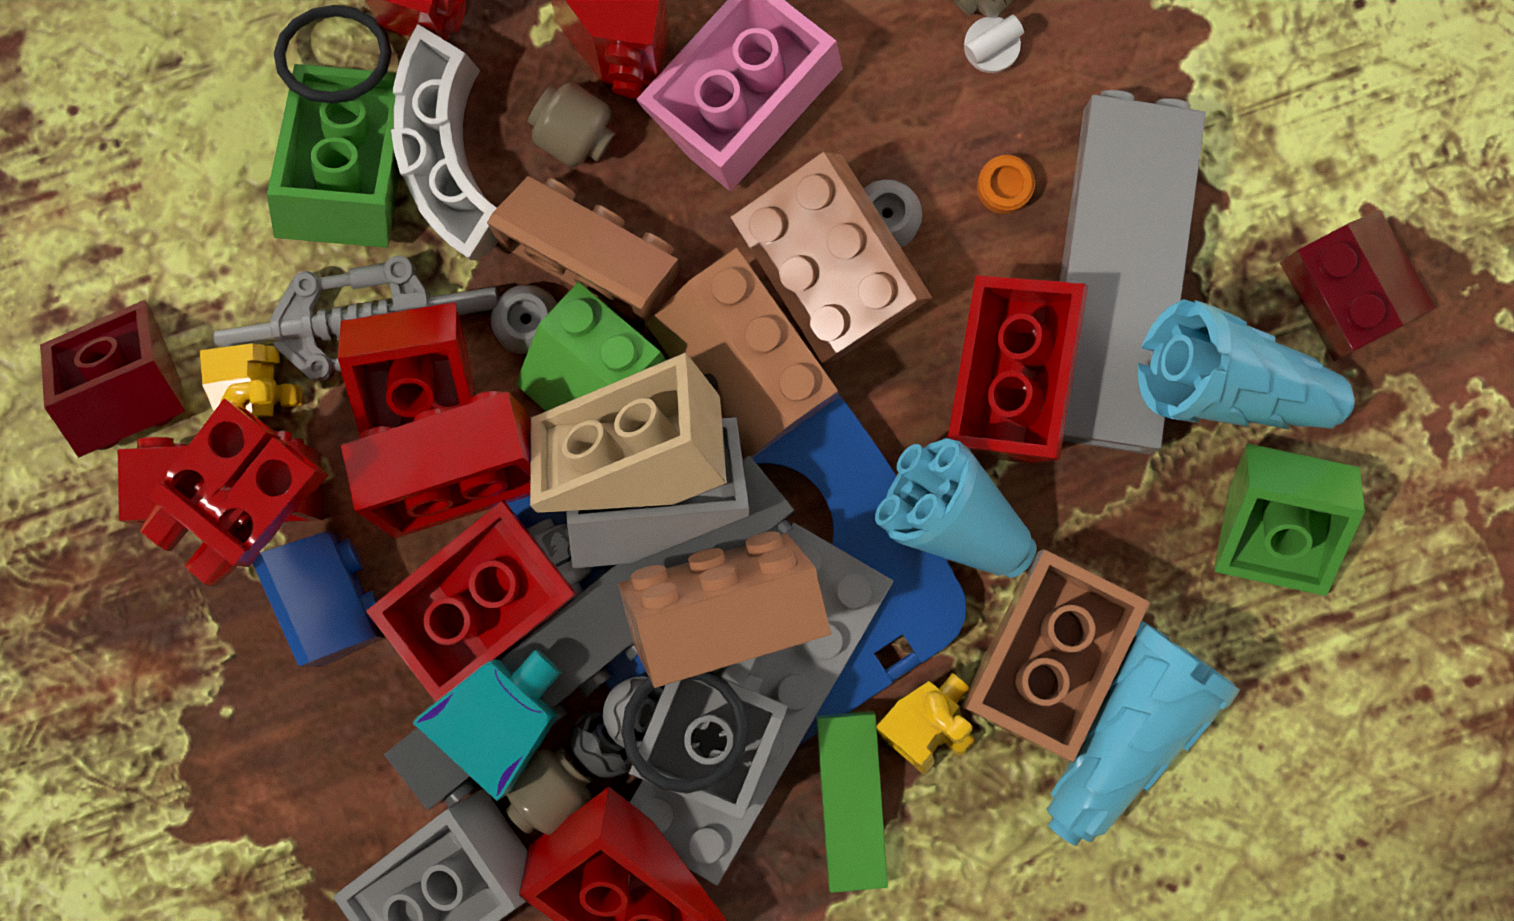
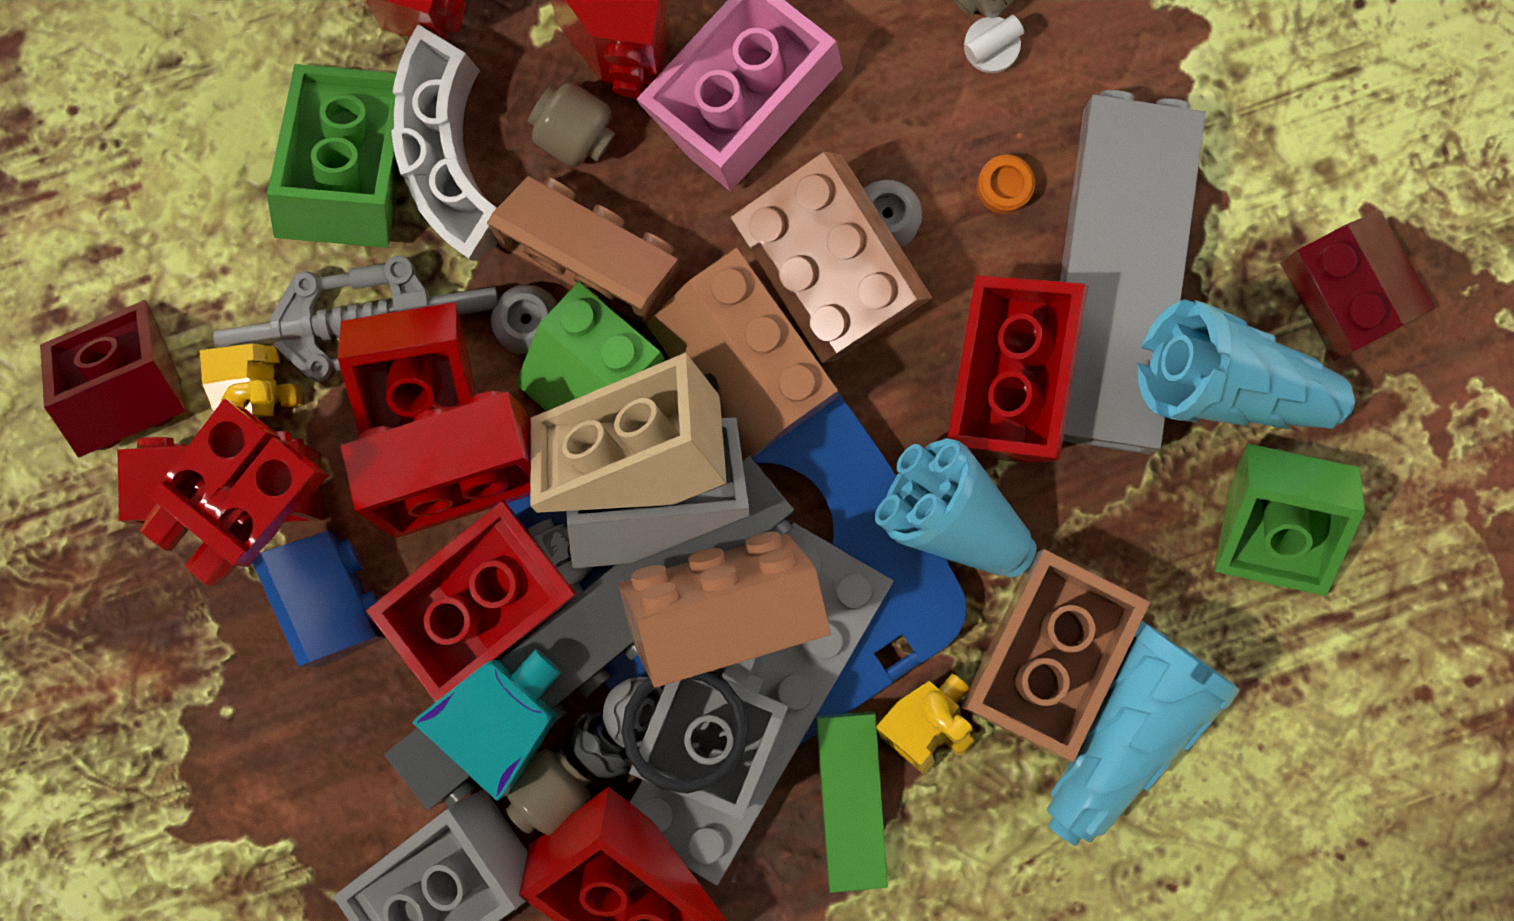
(342, 95): black piece -> none

